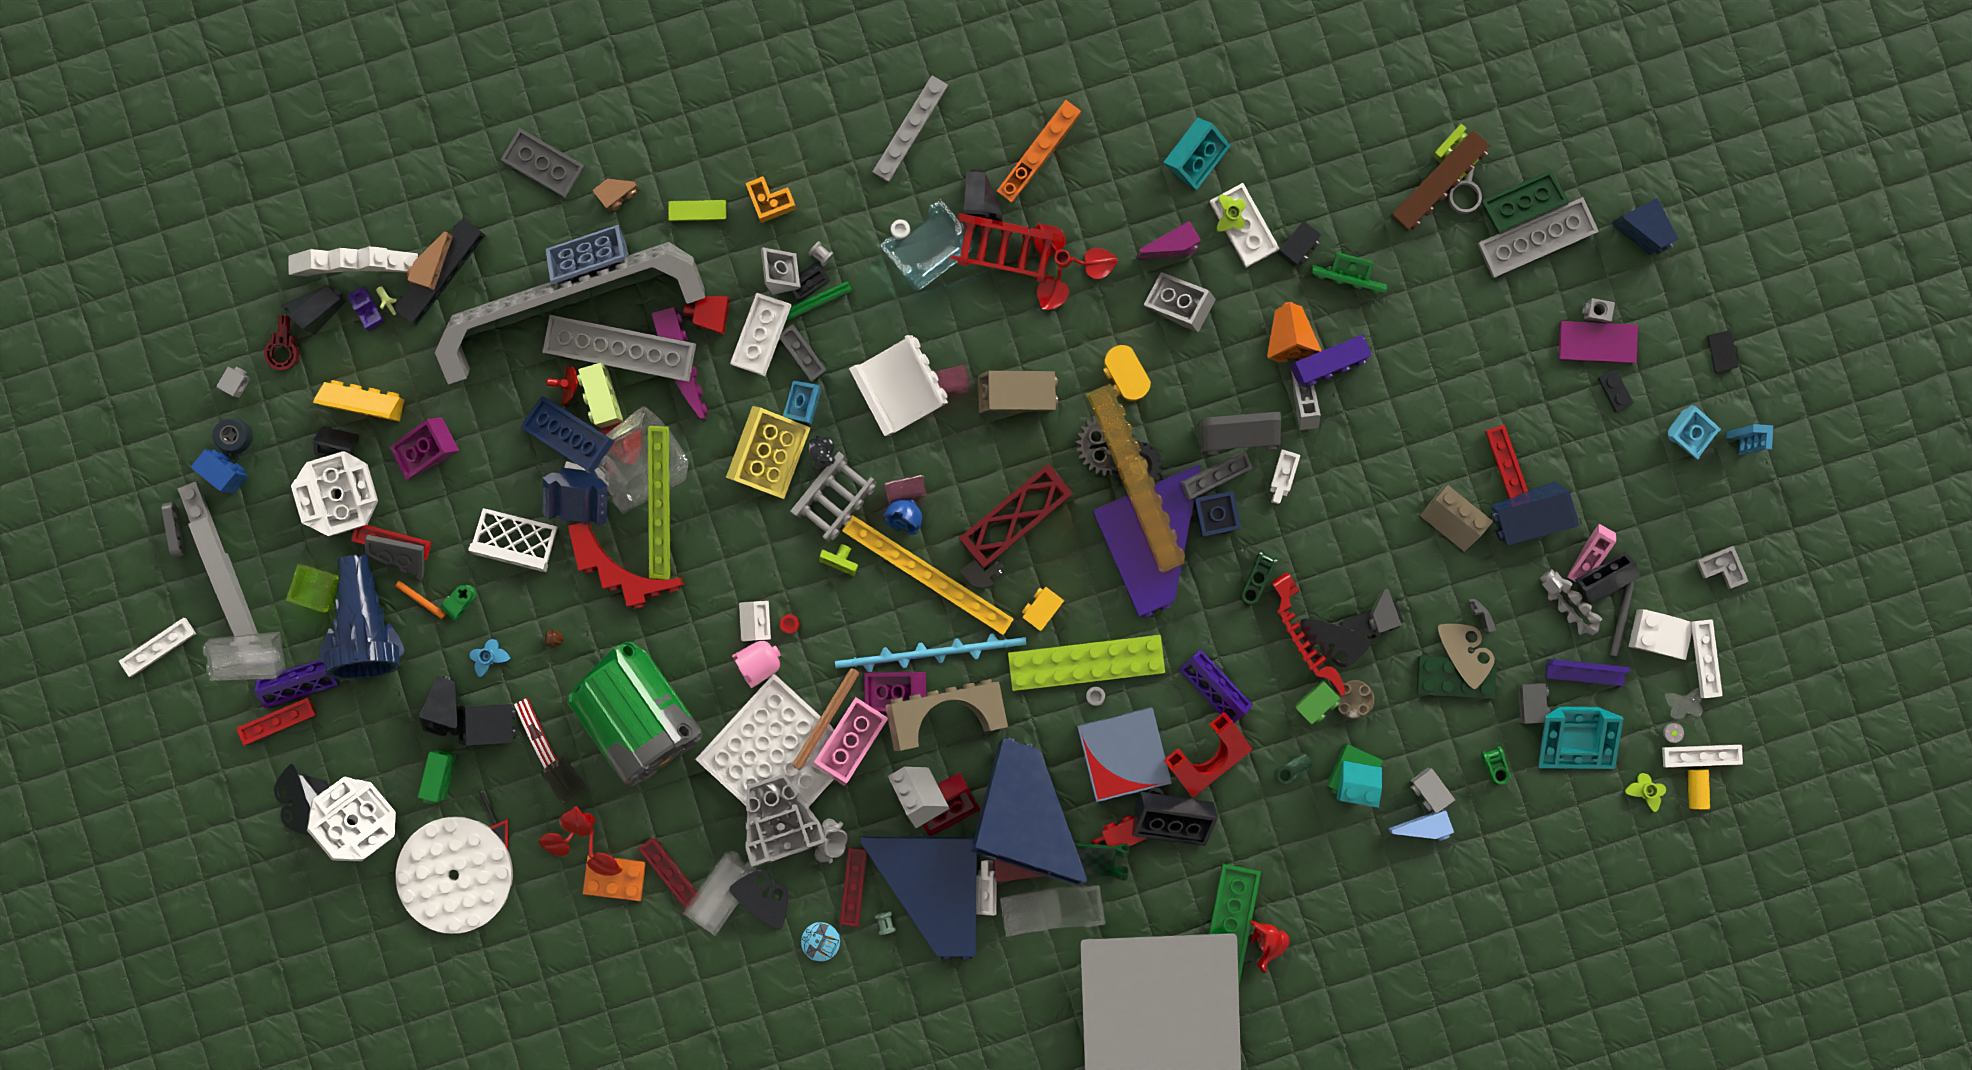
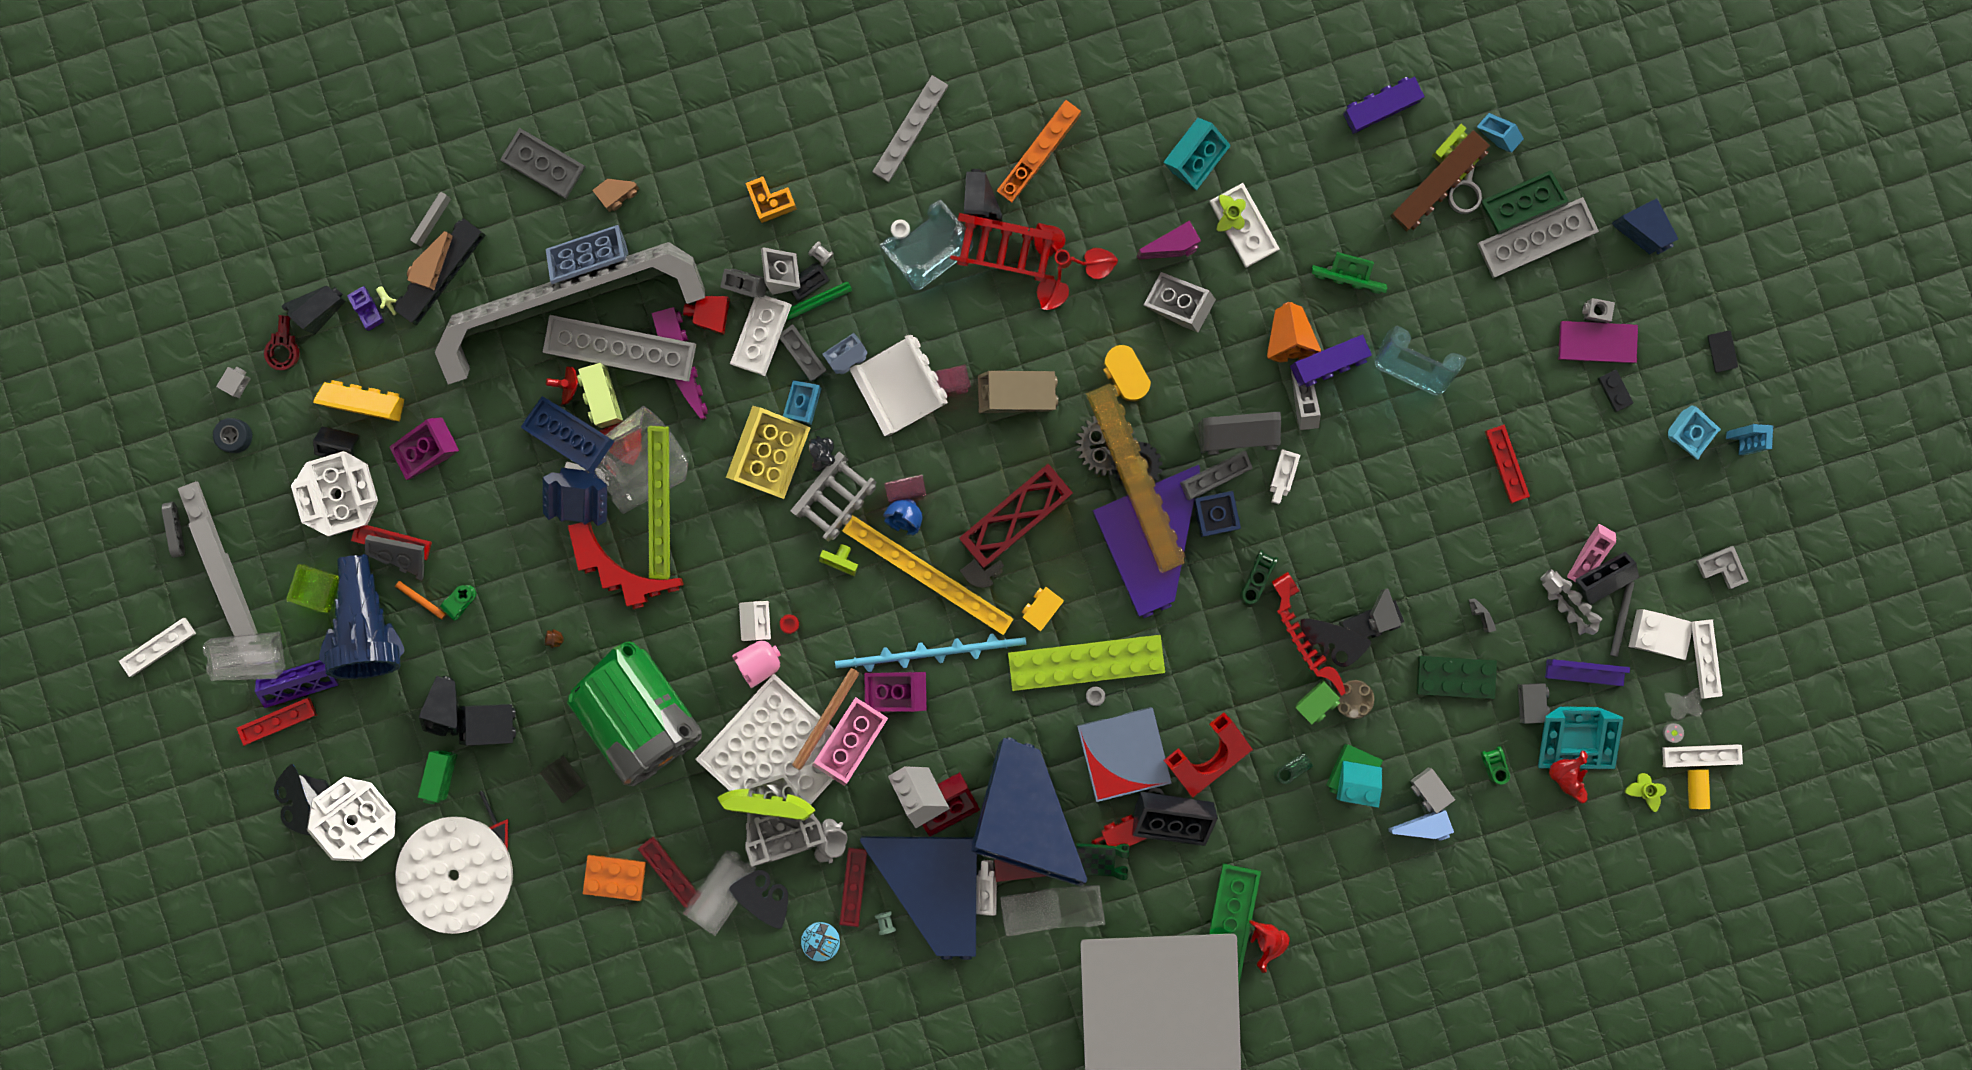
(219, 471): blue brick -> none
(345, 260): white arch -> none
(430, 219): none -> light grey tile
(488, 656): dark azure animal -> none
(508, 556): white fence -> none
(535, 732): sticker -> none
(581, 825): red plant -> none
(697, 210): lime tile -> none
(743, 283): none -> dark grey brick
(792, 808): none -> lime brick
(845, 354): none -> sand blue slope
(907, 715): dark tan arch -> none
(1218, 684): dark purple fence -> none
(1299, 243): black brick -> none
(1383, 105): none -> dark purple brick
(1414, 367): none -> clear light blue windscreen
(1455, 518): dark tan slope -> none
(1457, 648): dark tan piece -> none
(1501, 132): none -> dark azure slope
(1534, 514): dark blue slope -> none
(1569, 777): none -> red piece

